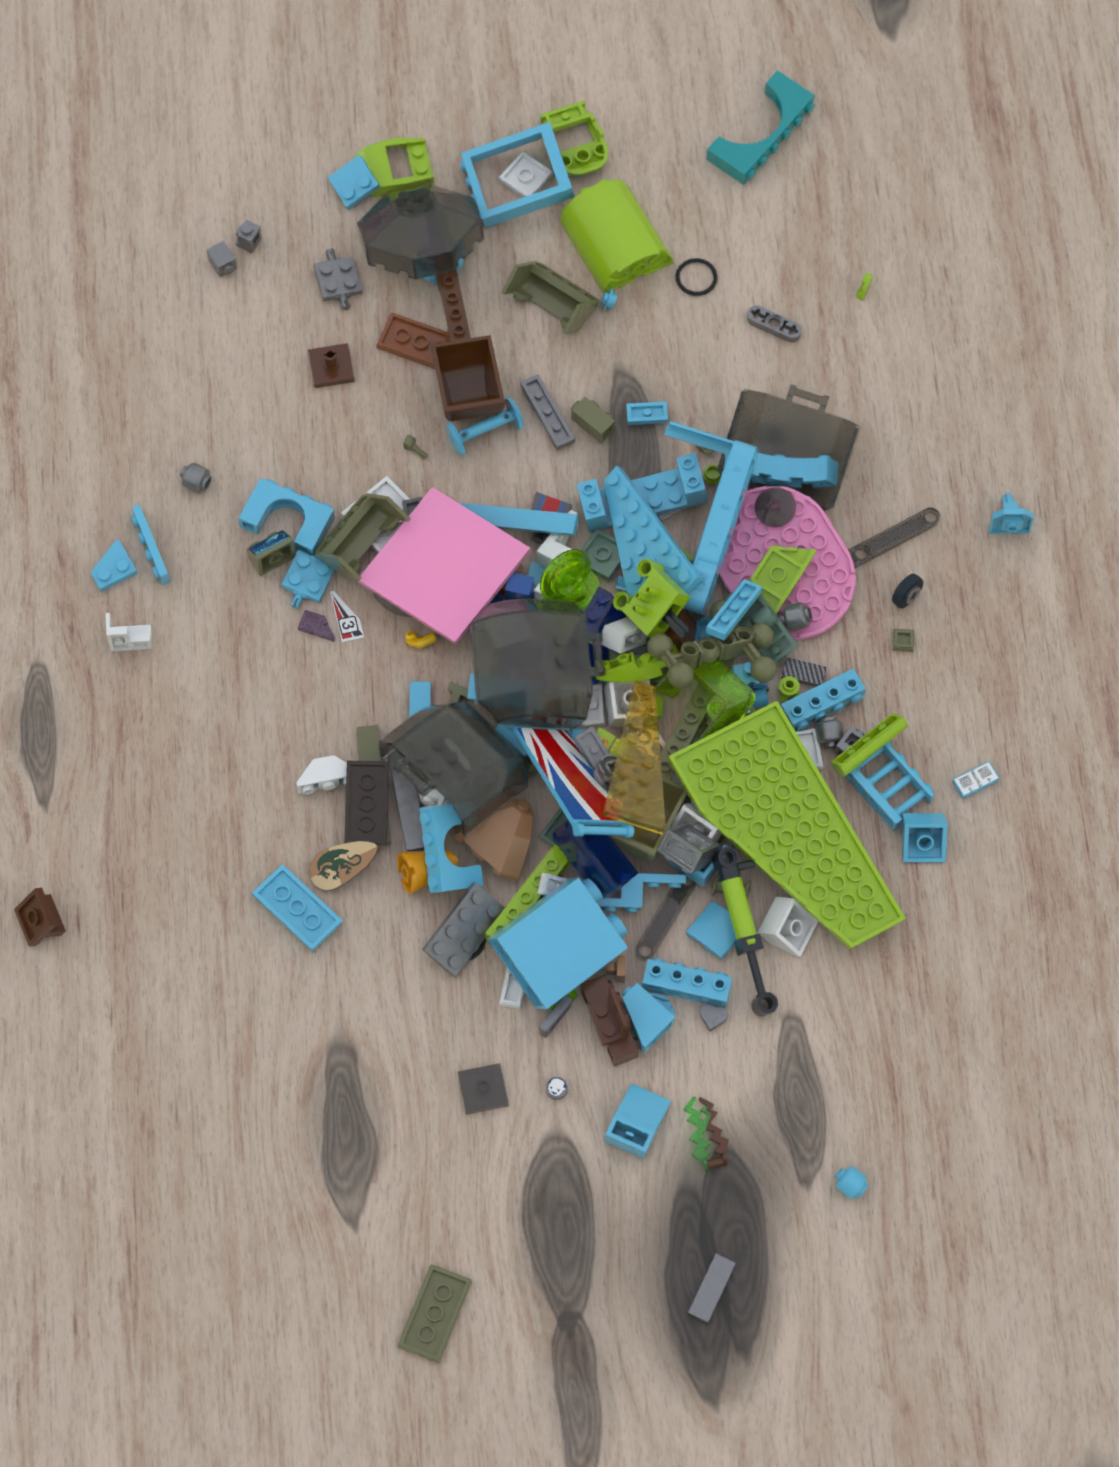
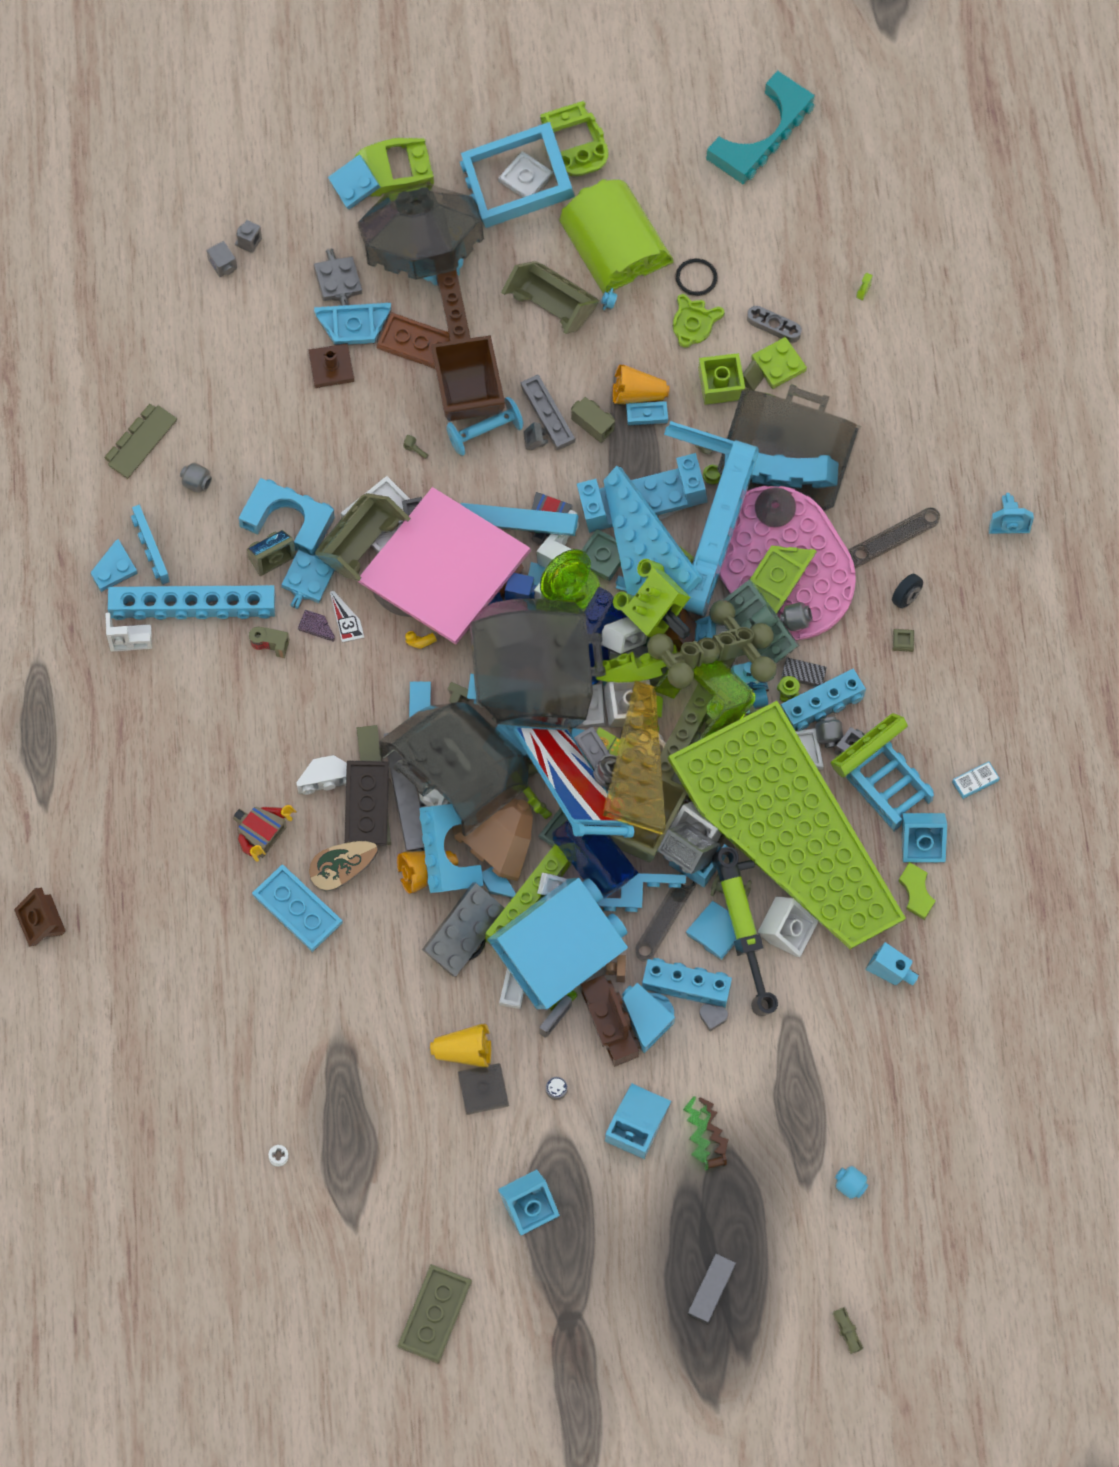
(145, 437): none -> olive windscreen
(184, 594): none -> medium azure brick
(261, 828): none -> torso
(269, 639): none -> olive leg
(284, 1159): none -> white bush
(353, 322): none -> medium azure wing
(464, 1046): none -> yellow cone
(497, 885): none -> medium azure tile
(529, 1202): none -> medium azure slope
(534, 436): none -> flat silver tile
(536, 803): none -> lime bar
(637, 386): none -> light orange cone
(693, 322): none -> lime tile
(721, 378): none -> lime brick
(733, 609): medium azure plate -> none
(752, 376): none -> olive slope
(779, 362): none -> lime plate
(847, 1330): none -> olive pin
(892, 965): none -> medium azure torso
(914, 882): none -> lime tile

